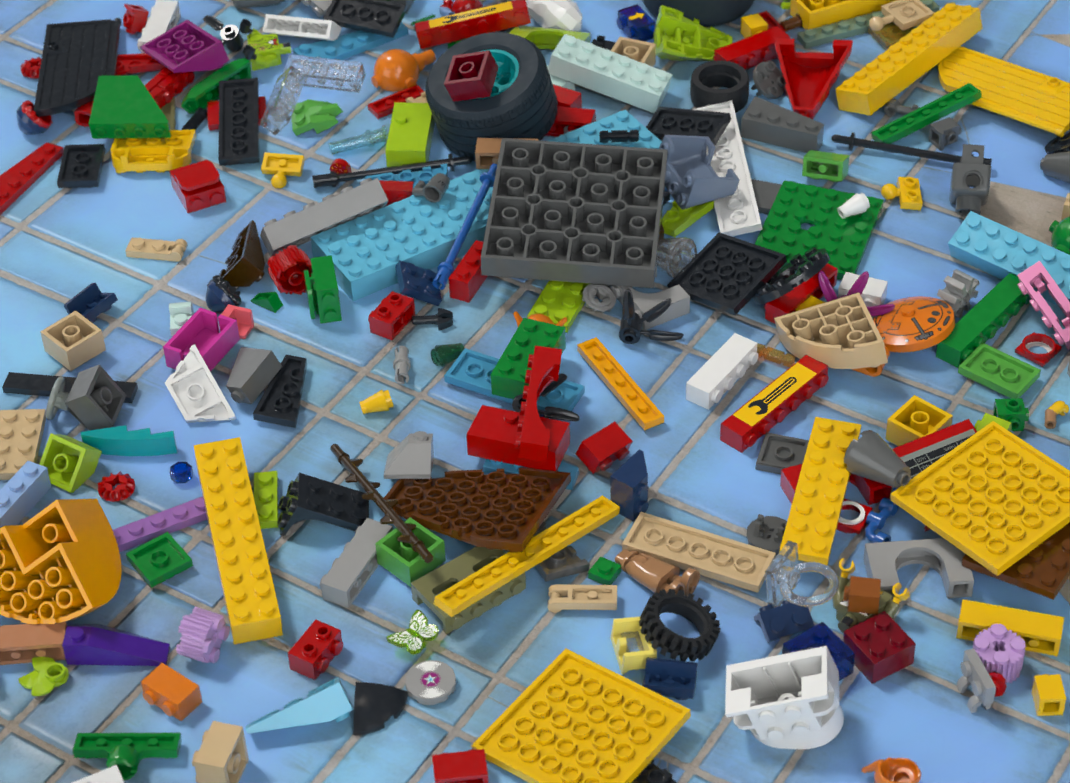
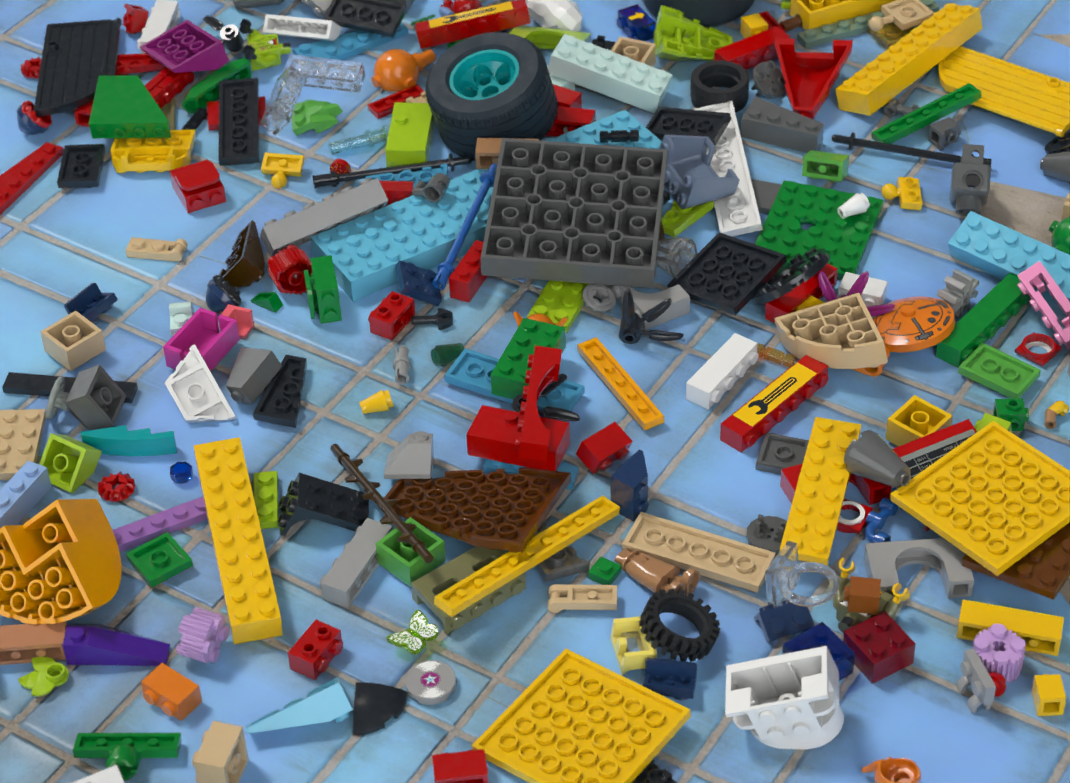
(471, 76): dark red brick -> none

